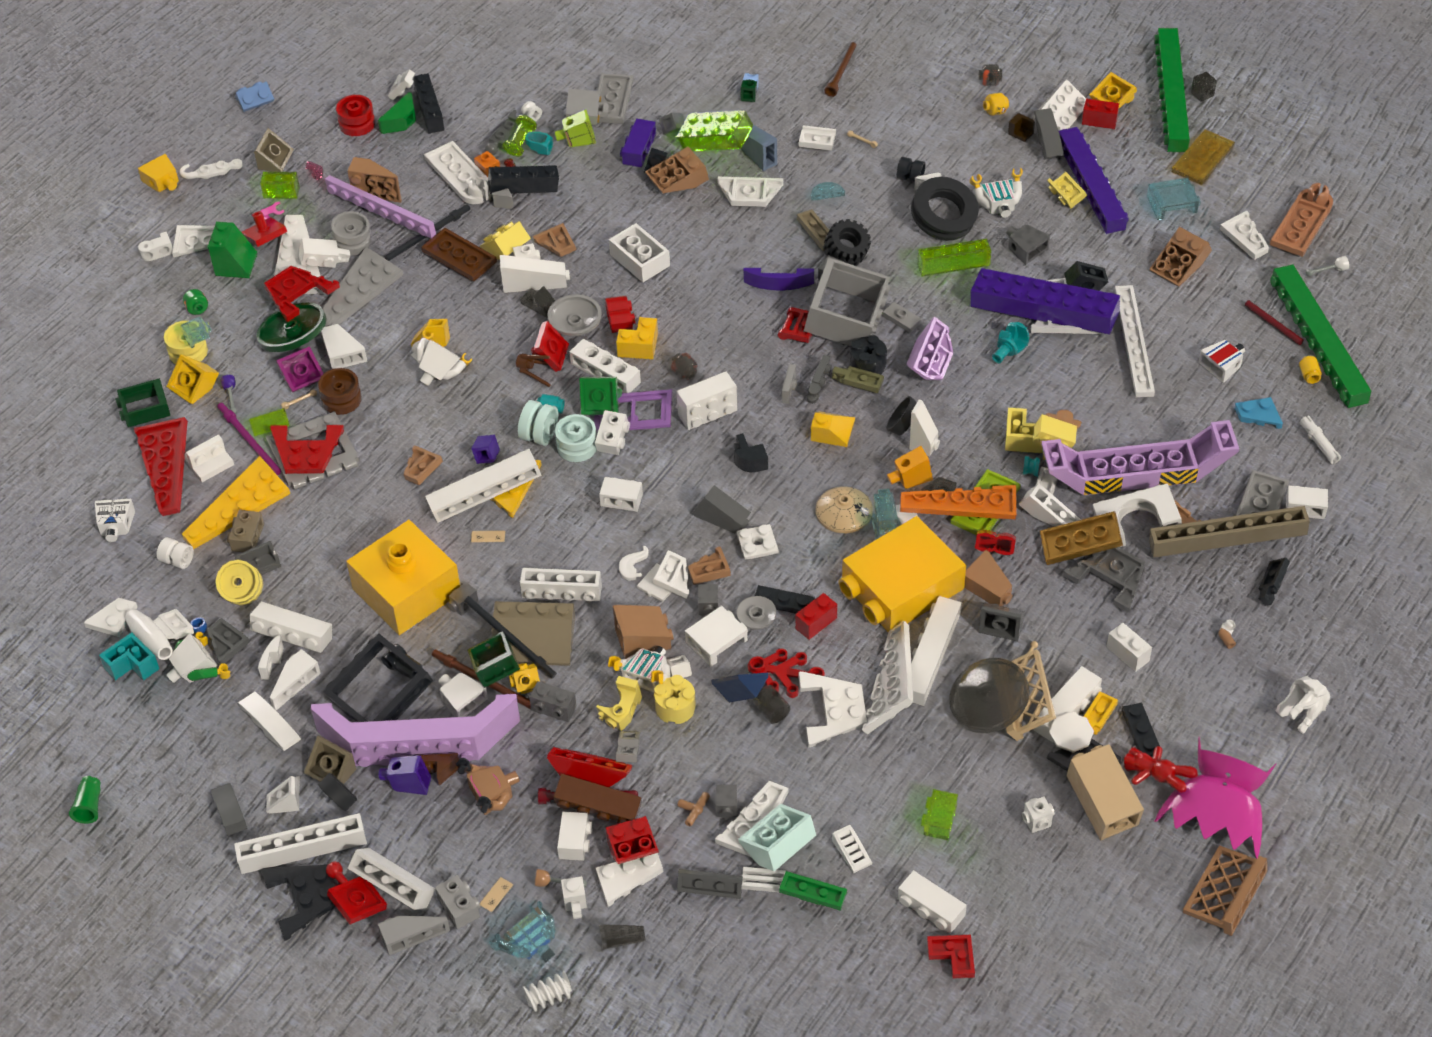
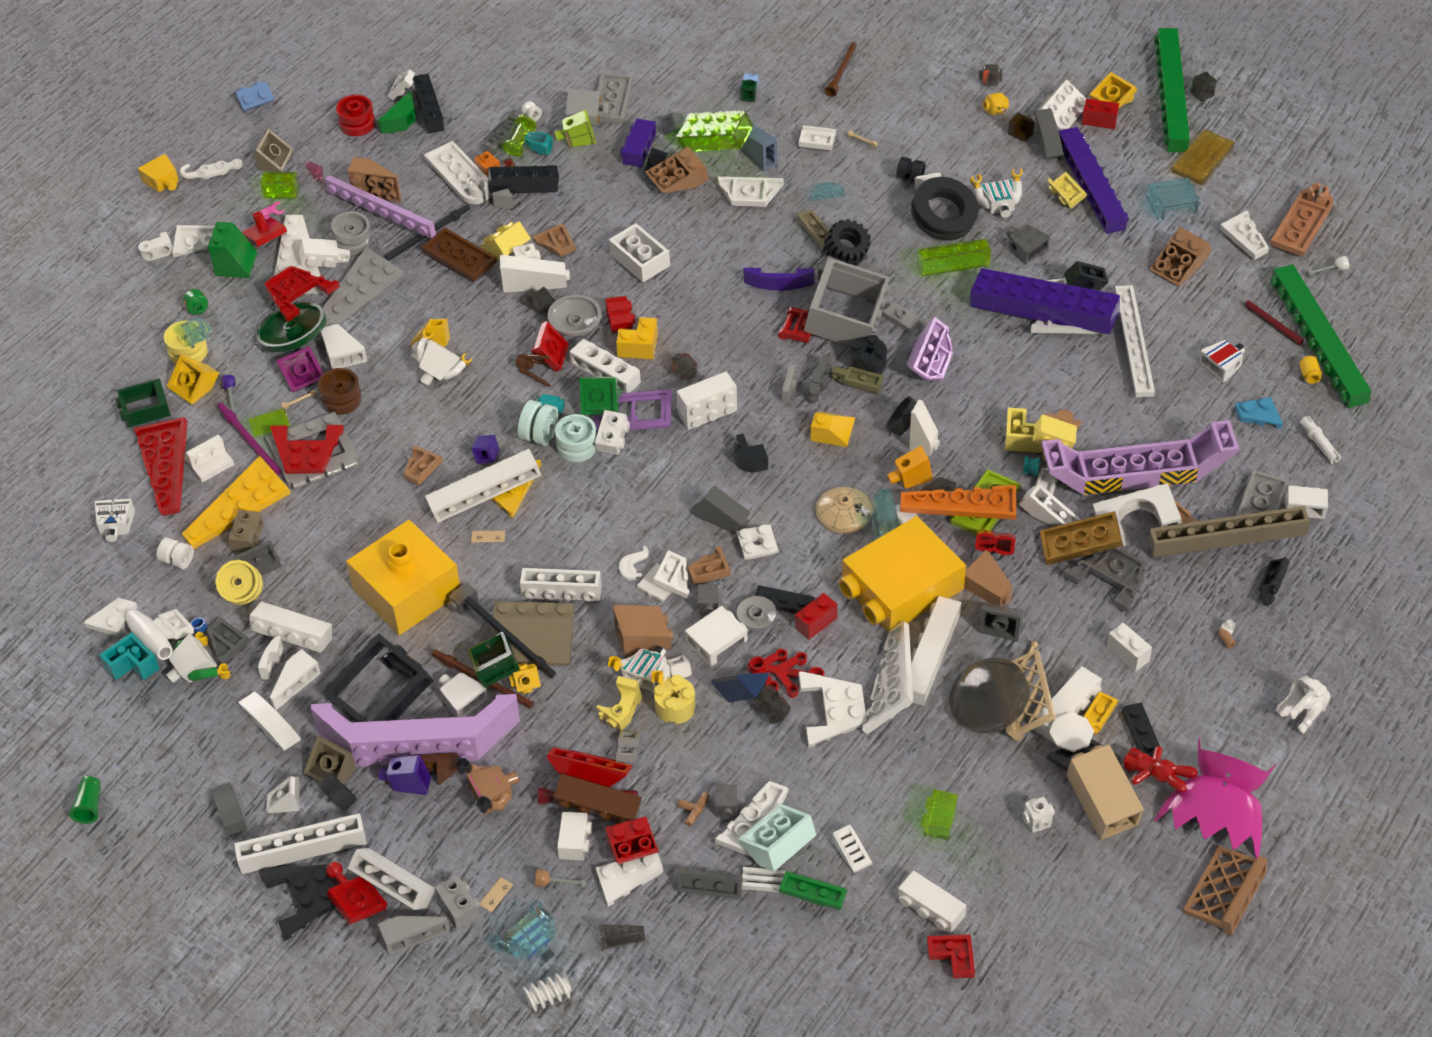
(553, 701): flat silver brick -> none
(574, 895): white brick -> none
(621, 494): white brick -> none
(1011, 341): teal piece -> none

